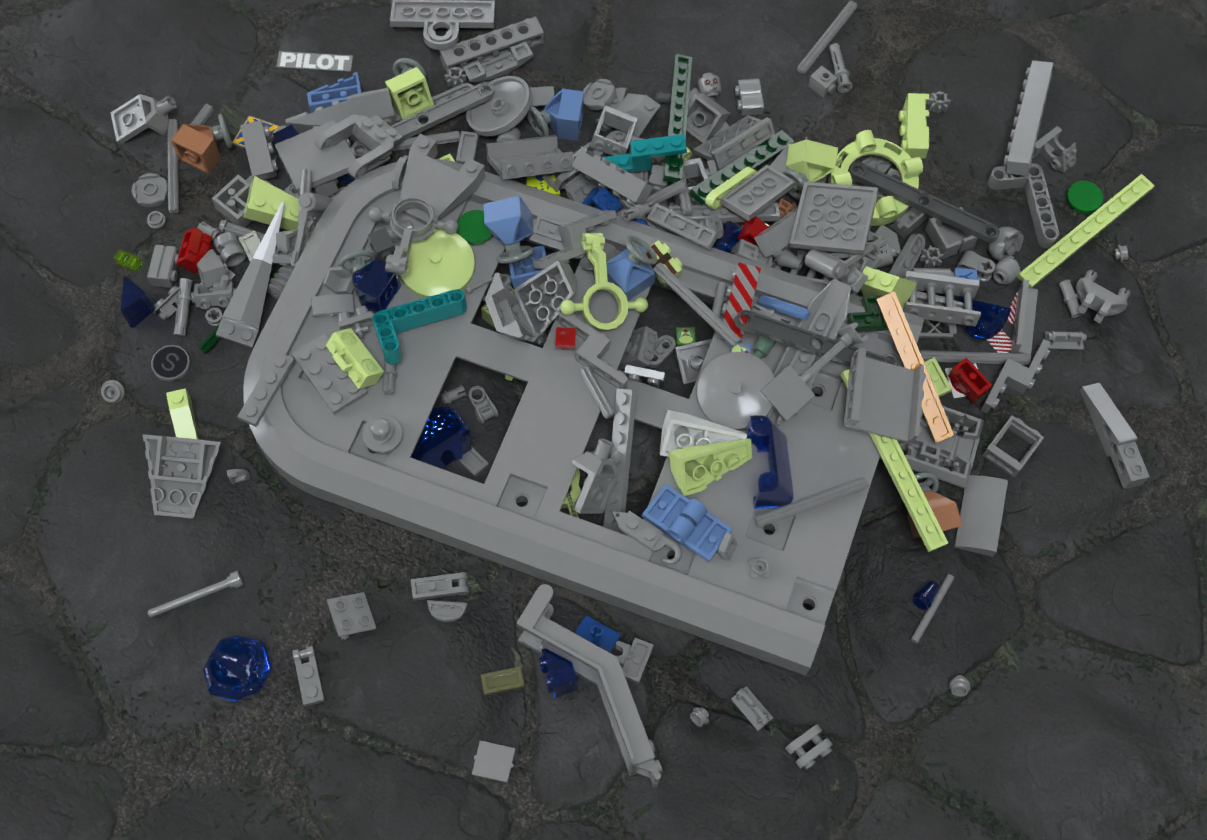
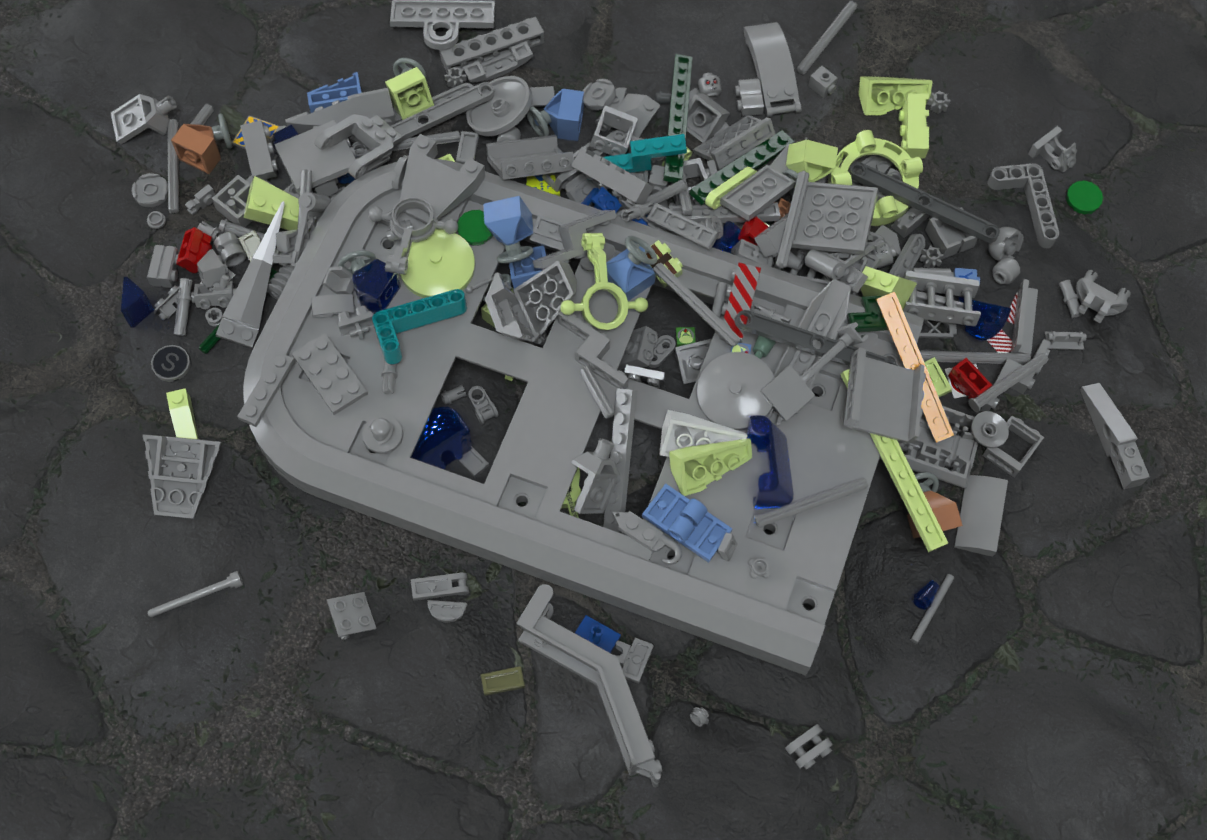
(112, 391): light grey hat -> none
(128, 260): clear neon green piece -> none
(202, 199): none -> light grey plate
(237, 668): clear blue piece -> none
(238, 475): light grey tile -> none
(308, 676): light grey plate -> none
(314, 61): sticker -> none
(354, 358): yellowish green piece -> none
(381, 244): dark grey brick -> none
(493, 761): light grey piece -> none
(560, 673): clear blue slope -> none
(565, 338): red tile -> none
(751, 708): light grey hinge -> none
(773, 67): none -> light grey windscreen
(784, 307): medium blue axle -> none
(792, 219): none -> light grey axle
(840, 72): light grey pin -> none
(885, 94): none -> yellowish green wedge
(959, 686): light grey plate -> none
(972, 260): light grey piece -> none
(994, 424): none -> light grey dish
(1007, 382): none -> light grey axle
(1029, 118): light grey brick -> none
(1086, 231): yellowish green plate -> none
(1121, 253): light grey plate -> none

